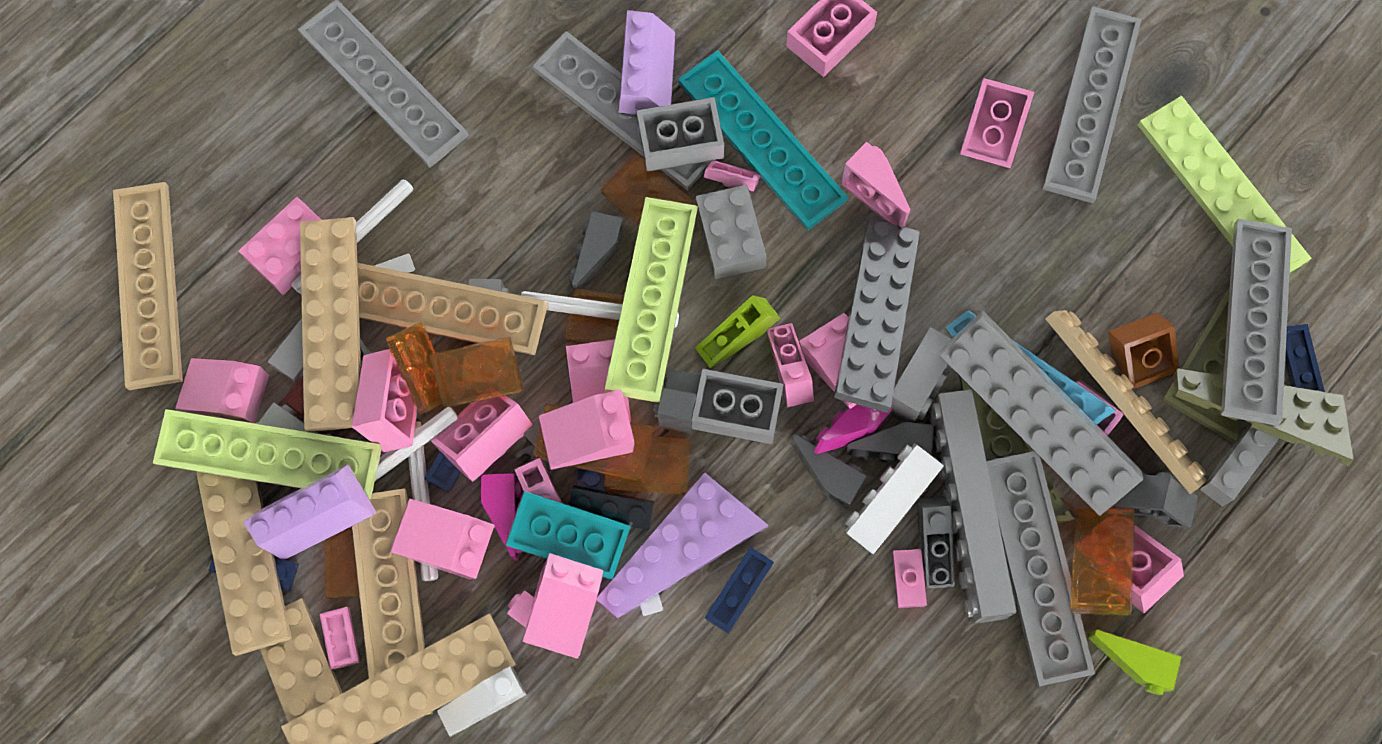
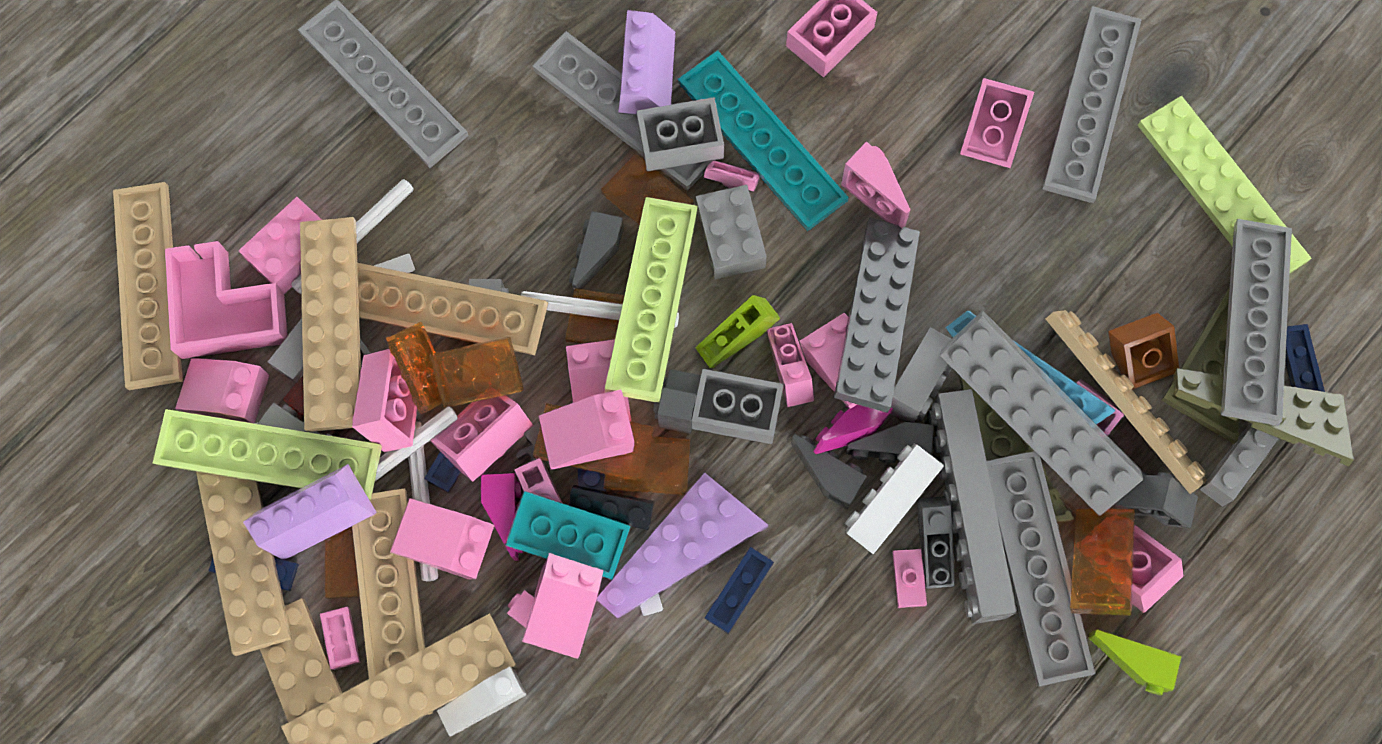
(211, 316): none -> bright pink piece

